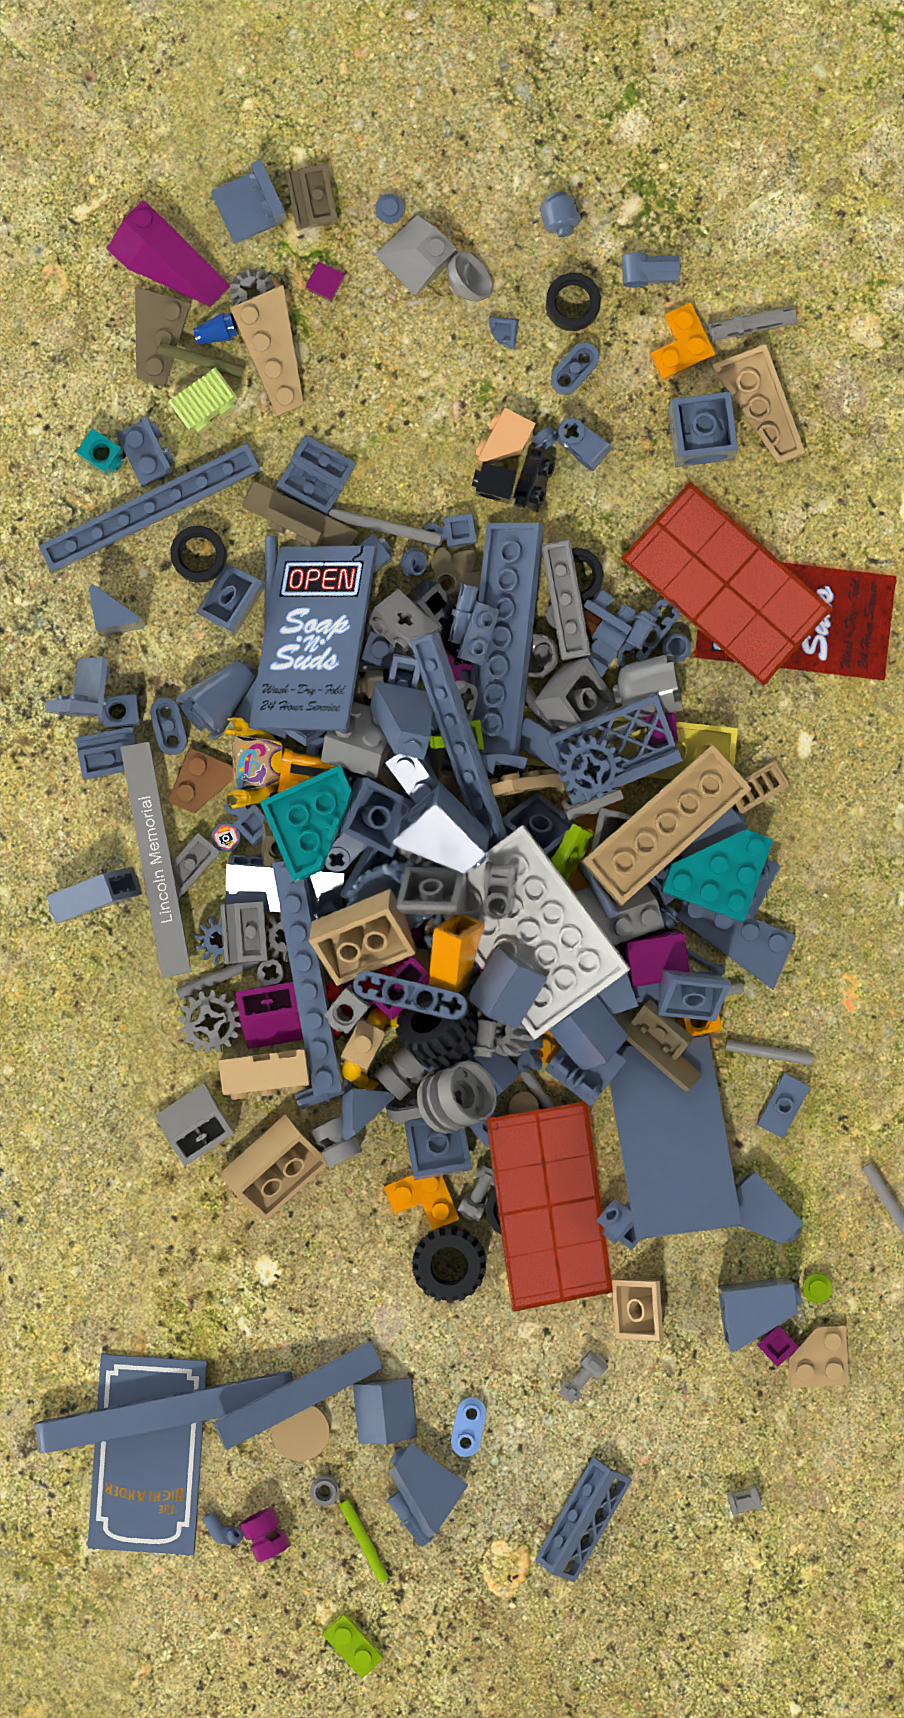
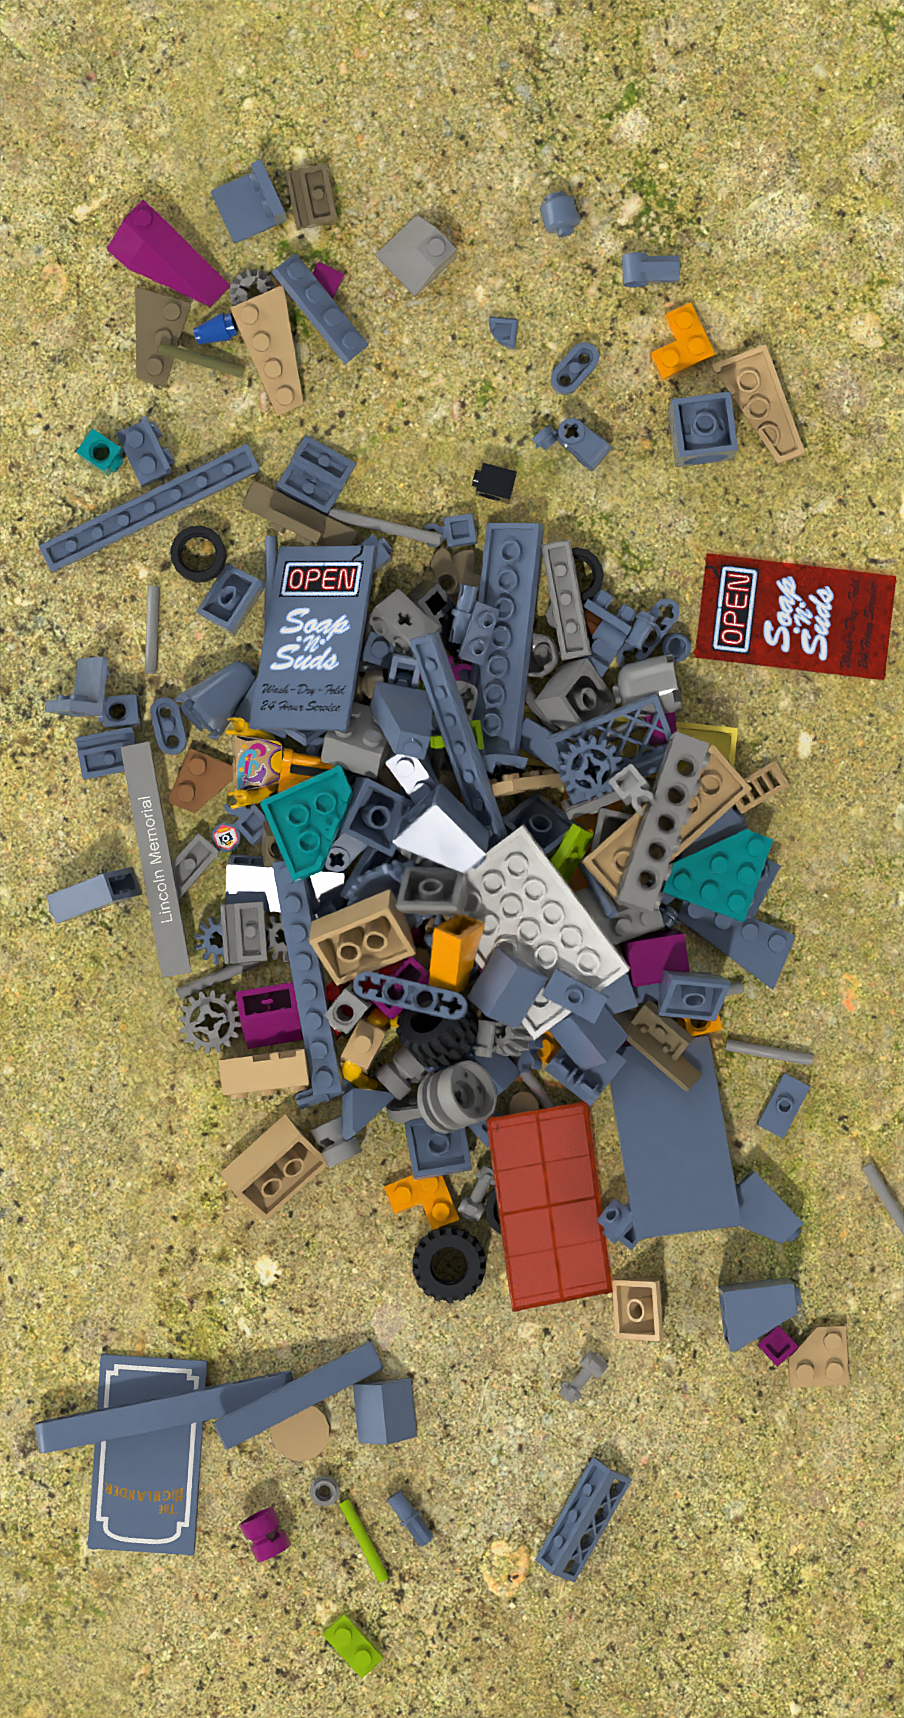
(112, 616): sand blue slope -> none
(151, 629): none -> light grey bar
(194, 1124): light grey slope -> none
(204, 401): yellowish green brick -> none
(222, 1533): sand blue arm -> none
(269, 963): light grey bush -> none
(320, 308): none -> sand blue plate
(389, 208): sand blue plate -> none
(413, 562): sand blue plate -> none
(426, 1487): sand blue slope -> none
(468, 1426): light blue plate -> none
(469, 277): light grey piece -> none
(499, 888): light grey piece -> none
(507, 439): light nougat slope -> none
(539, 467): black hinge -> none
(575, 996): none -> sand blue plate
(582, 281): black tyre -> none
(630, 891): none -> light grey brick
(632, 788): none -> light grey plate
(718, 969): sand blue hinge -> none
(726, 583): clear red piece -> none
(744, 1501): light grey bush -> none
(748, 324): light grey pin -> none
(817, 1288): lime plate -> none

